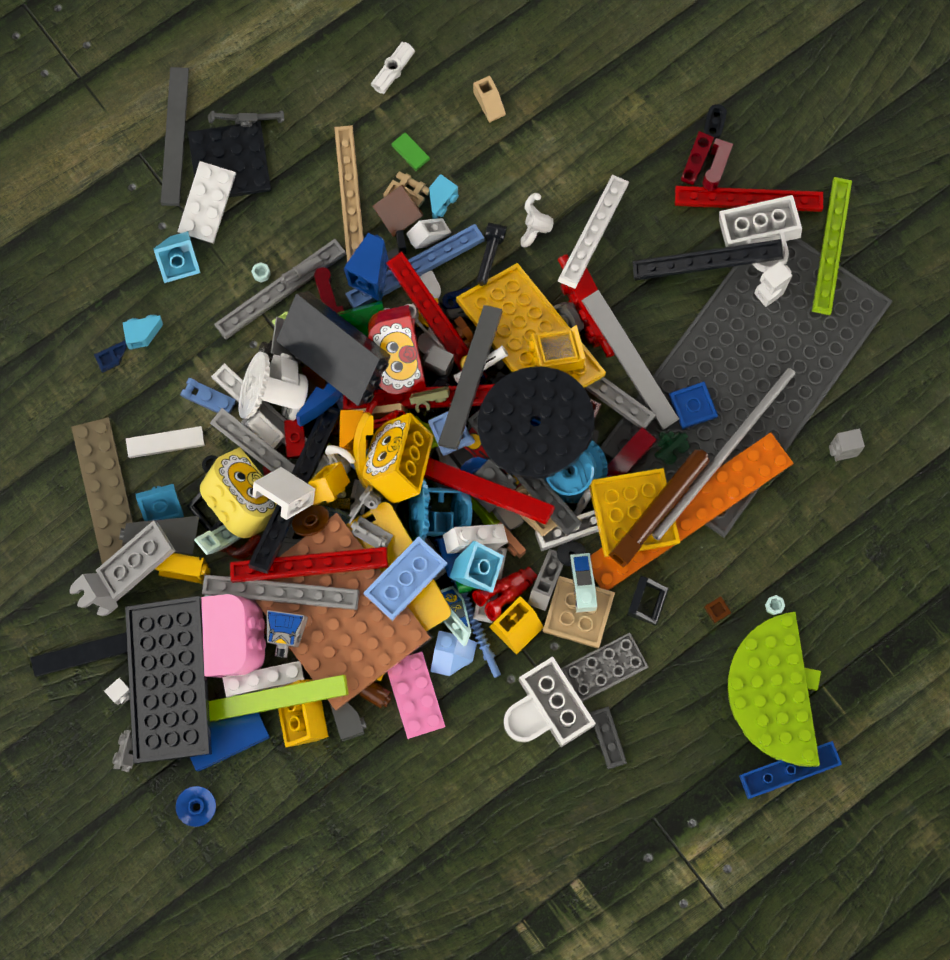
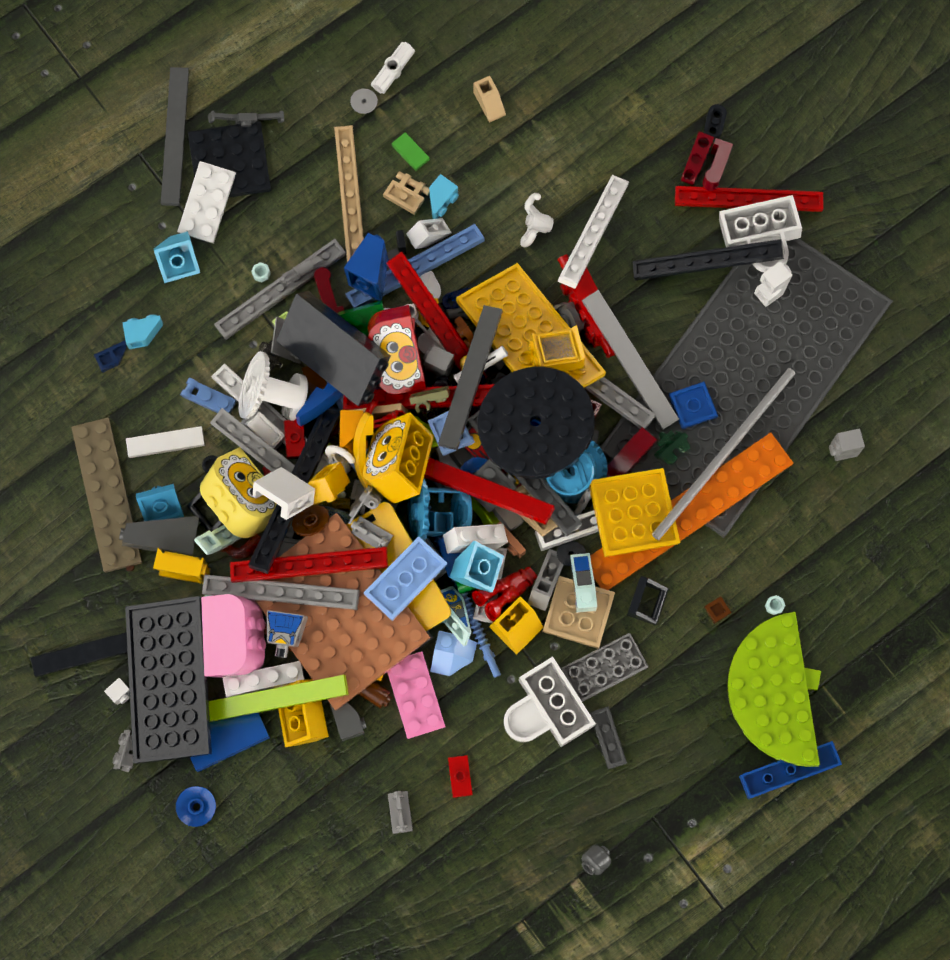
(123, 569): light grey hinge -> none
(284, 368): white slope -> none
(364, 101): none -> light grey piece
(398, 210): reddish brown tile -> none
(400, 812): none -> light grey hinge
(460, 776): none -> red plate
(494, 236): black axle -> none
(596, 860): none -> dark grey head
(659, 508): reddish brown brick -> none
(831, 246): lime tile -> none

